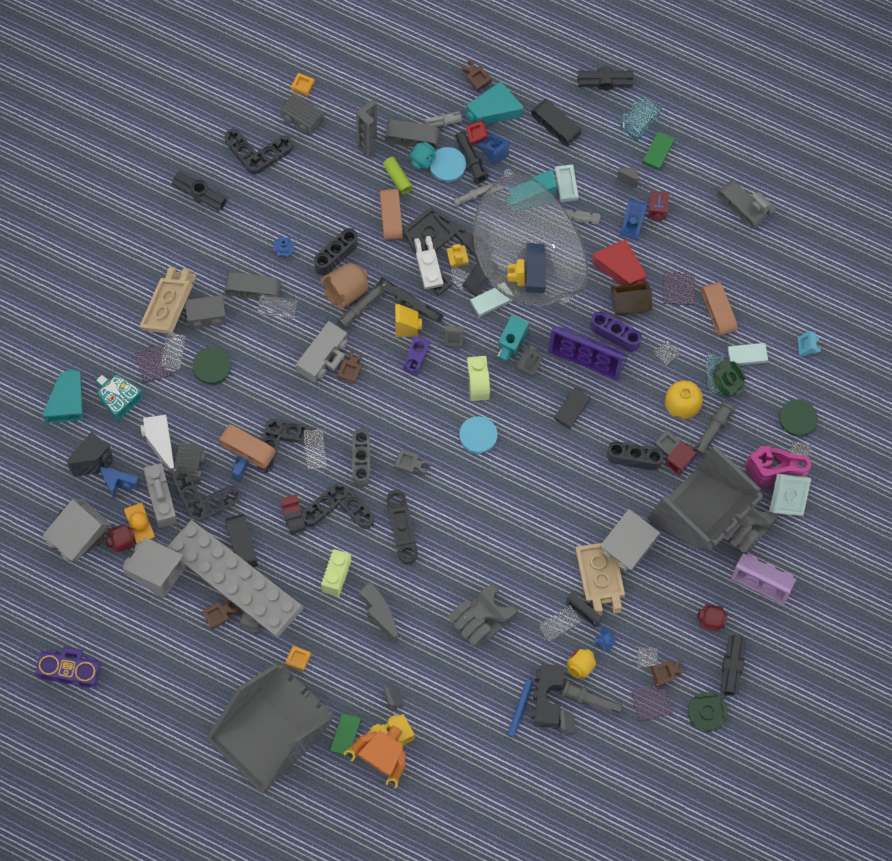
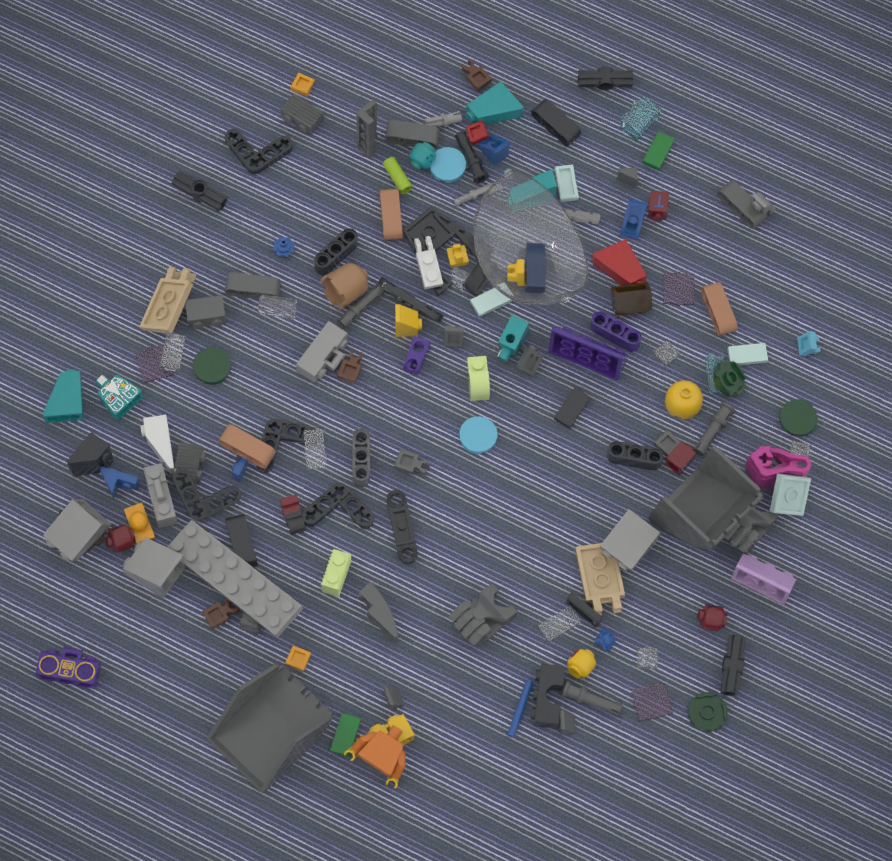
(666, 672): reddish brown plate -> none

